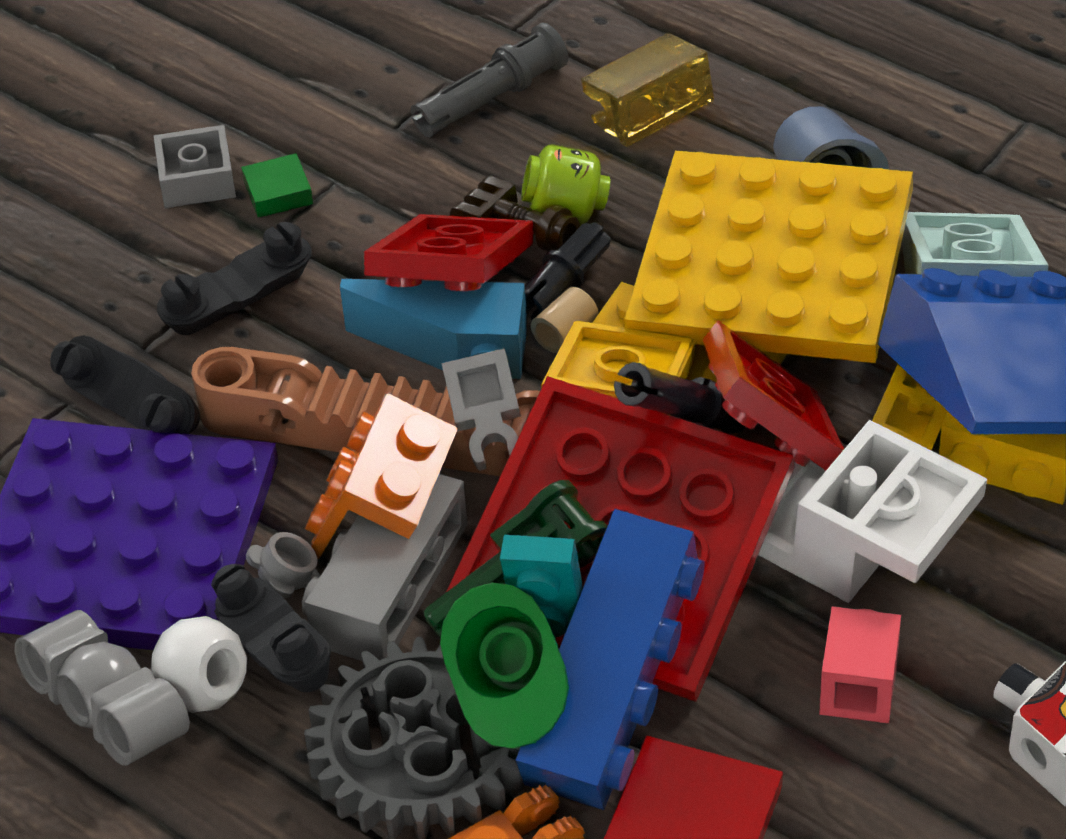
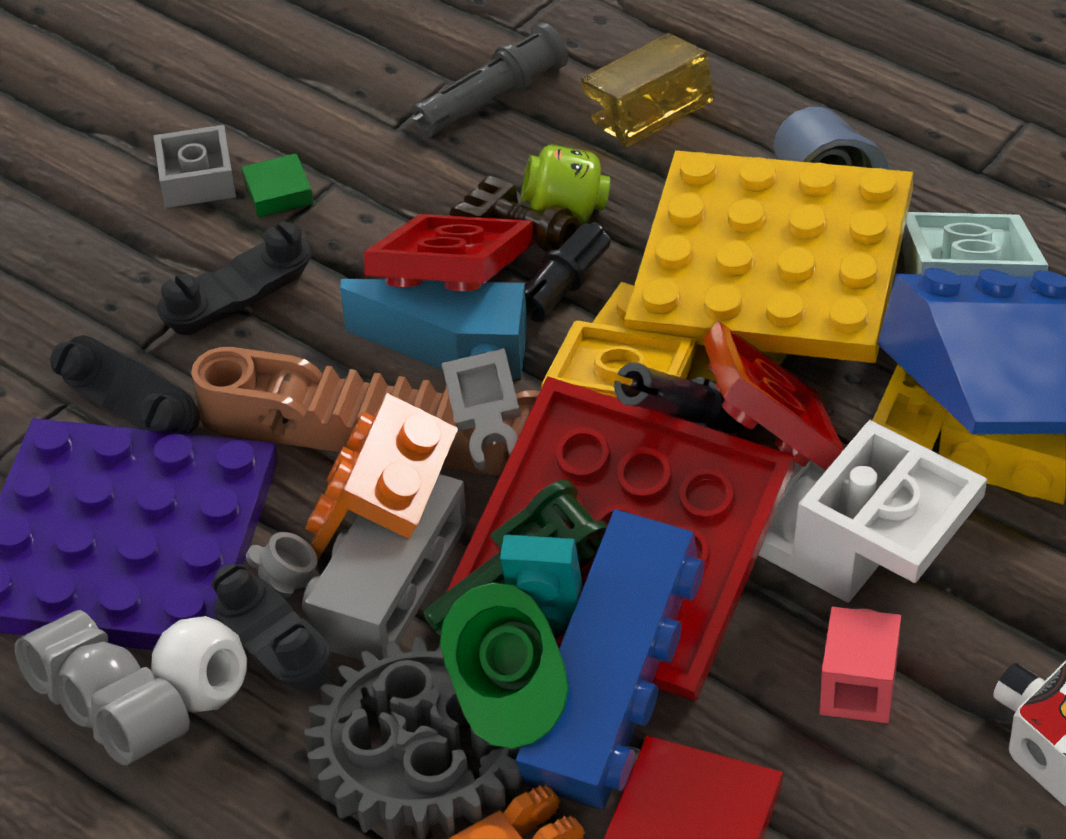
(556, 320): tan hinge -> none

